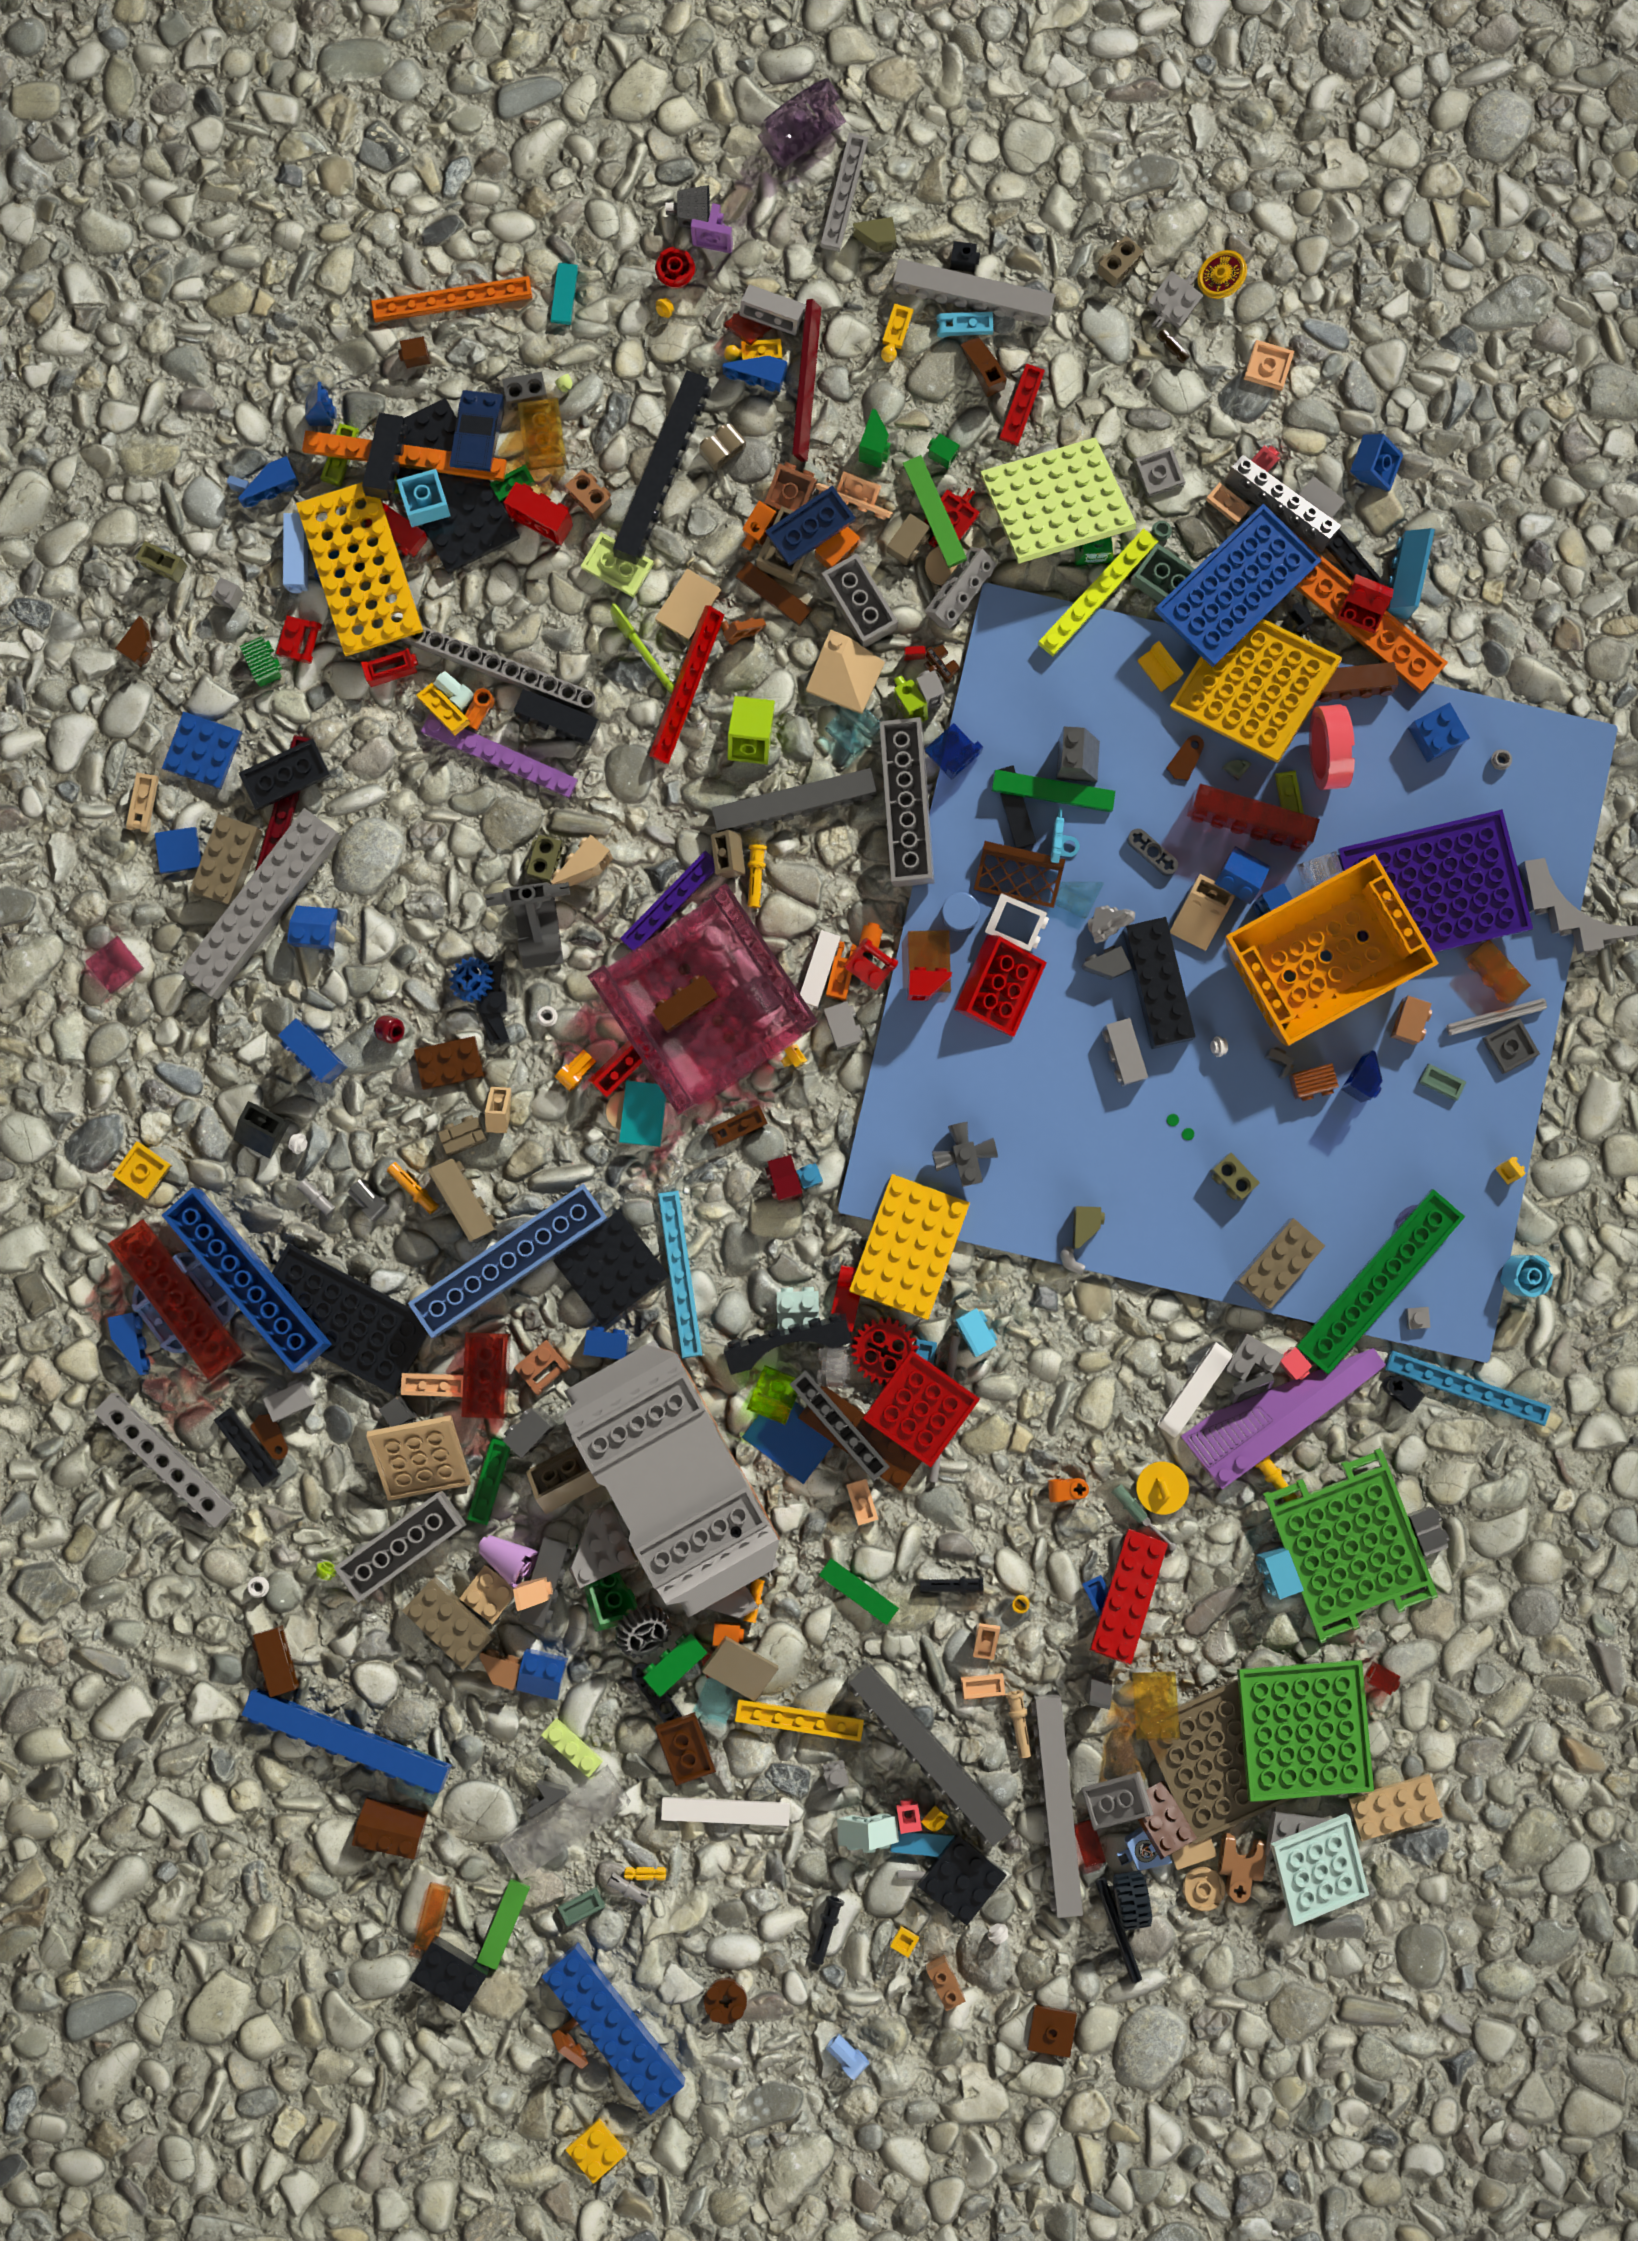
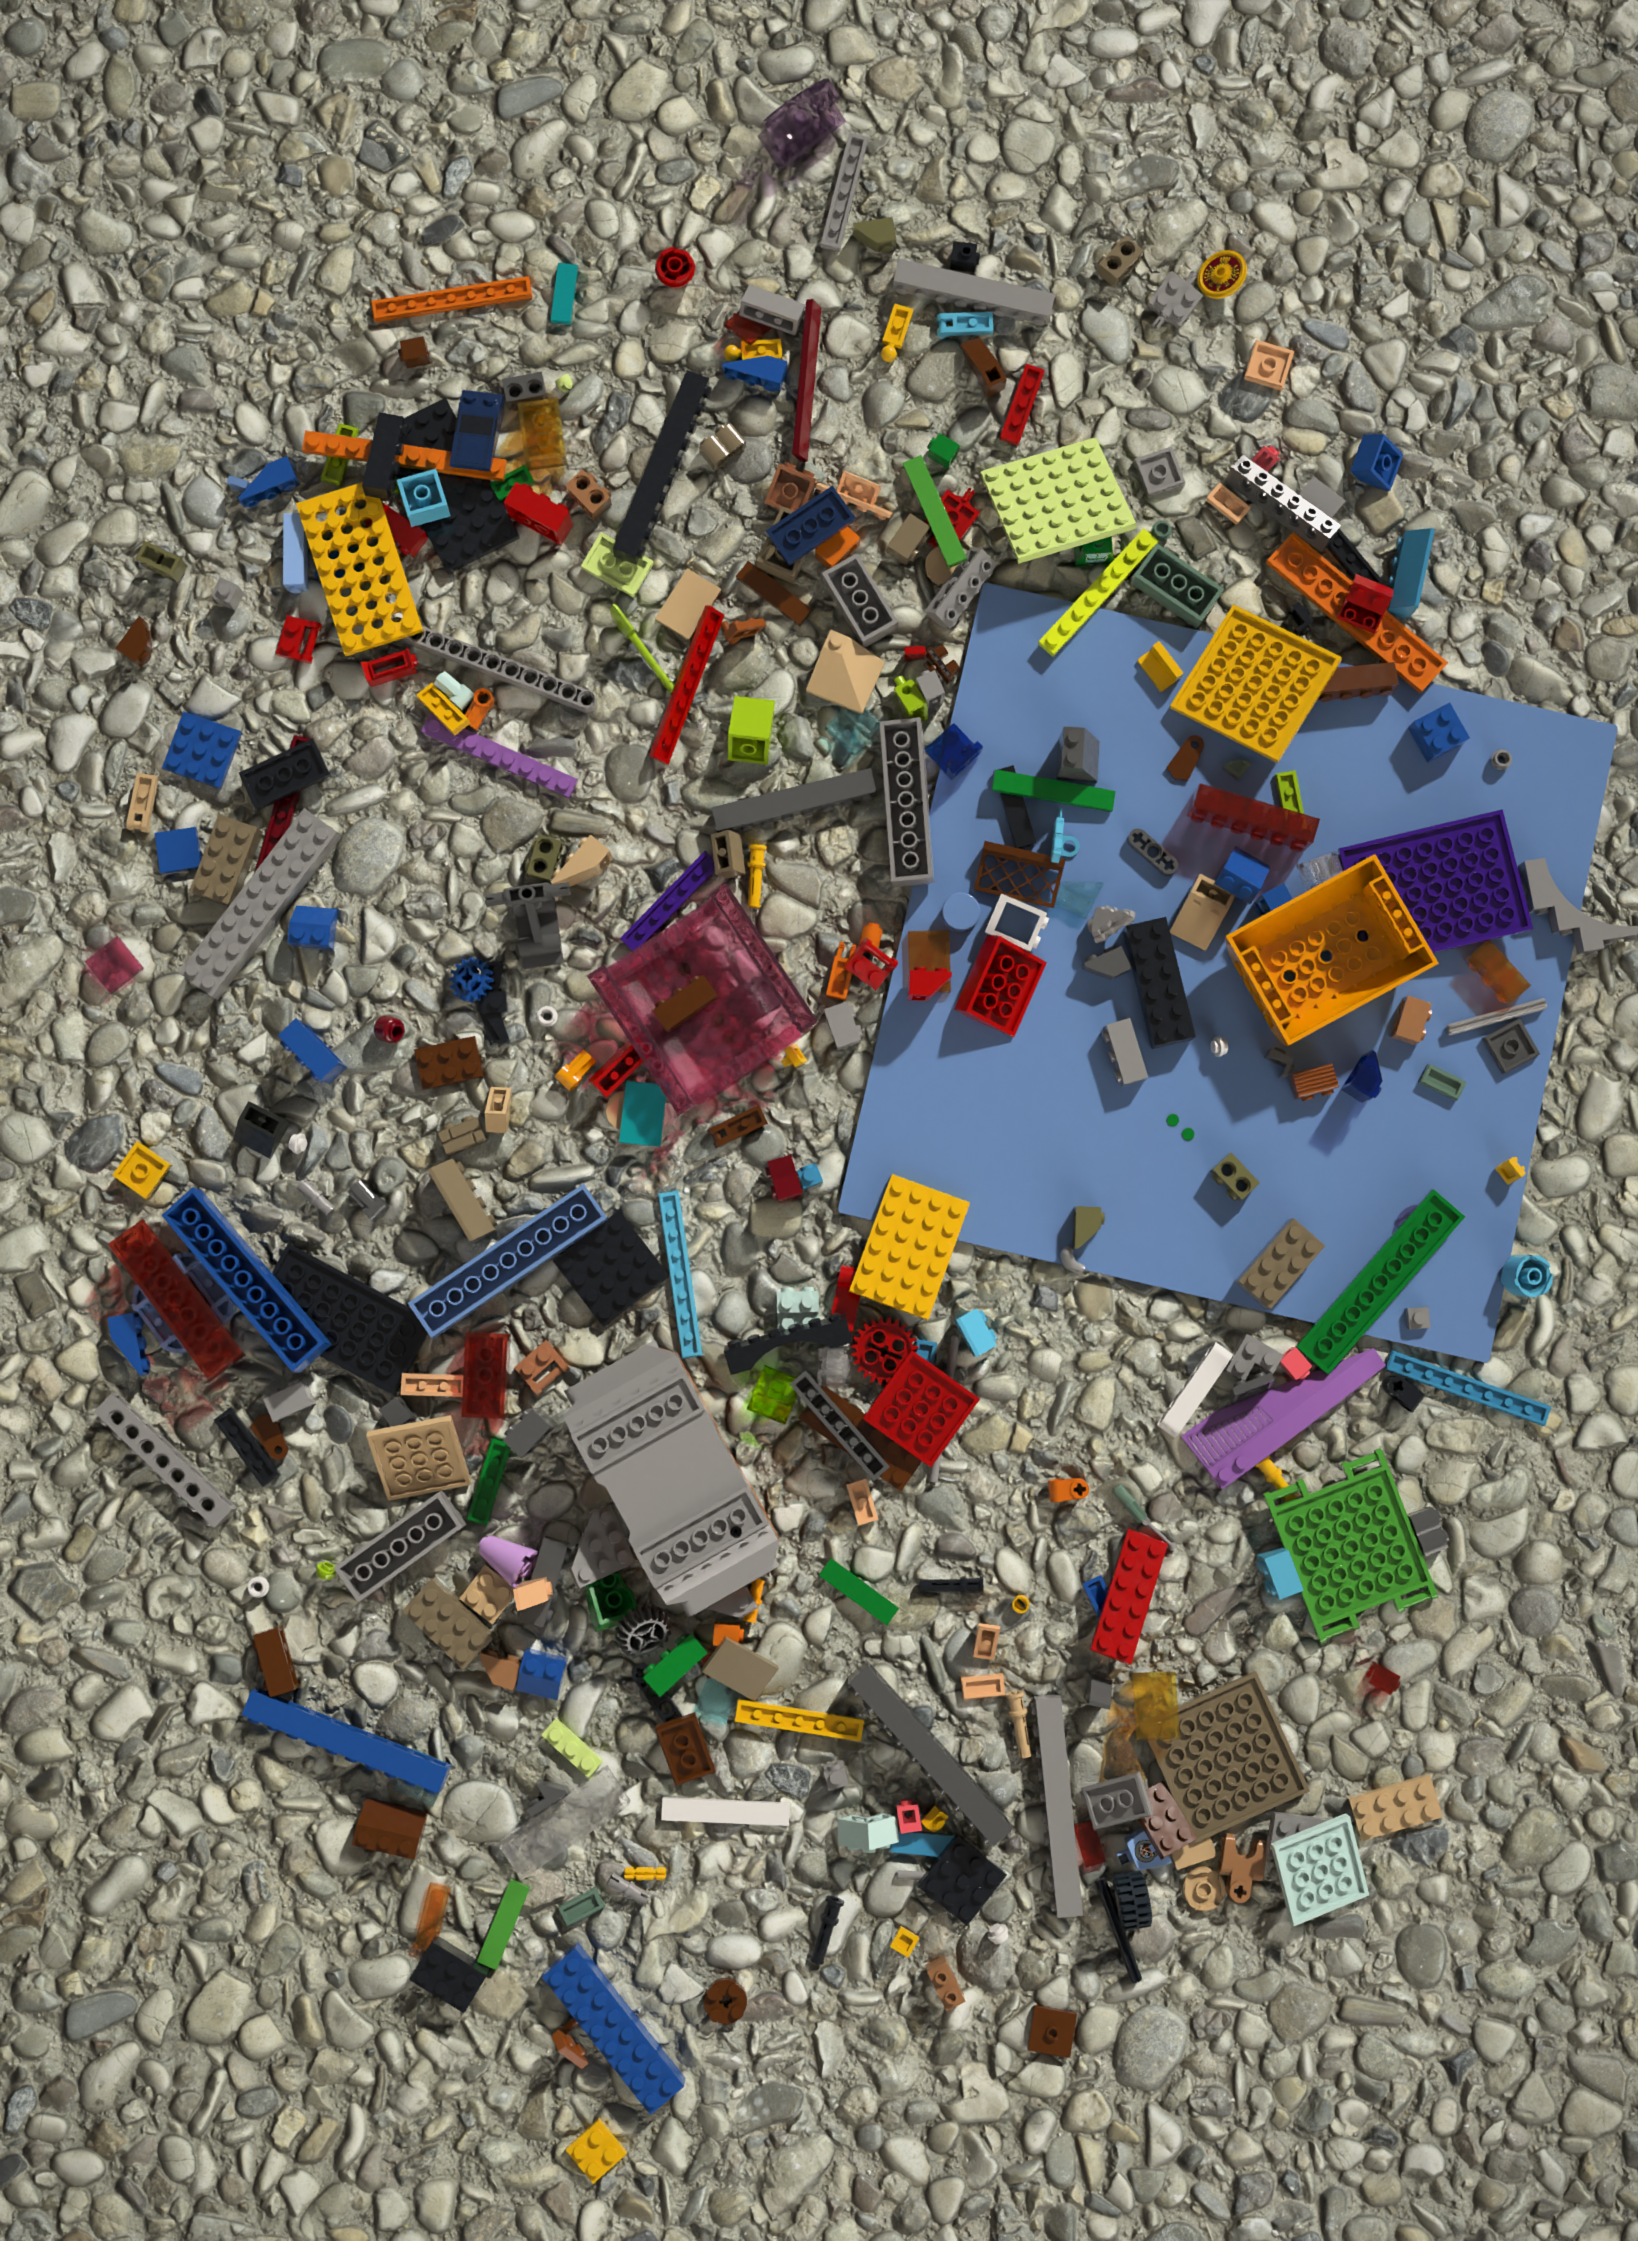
(261, 662): green brick -> none
(319, 407): blue slope -> none
(419, 1195): light orange pin -> none
(557, 718): black brick -> none
(560, 1479): dark tan slope -> none
(606, 1344): blue brick -> none
(664, 307): yellow plate -> none
(690, 204): dark grey torso -> none
(714, 233): medium lavender bracket -> none
(762, 518): orange torso -> none
(791, 1446): blue sticker -> none
(819, 968): white brick -> none
(851, 2060): light blue piece -> none
(874, 443): green slope -> none
(965, 1155): dark grey brick -> none
(1162, 1488): yellow shield -> none
(1173, 346): dark brown axle -> none
(1237, 585): blue plate -> none
(1305, 1730): bright green plate -> none
(1331, 747): coral brick -> none

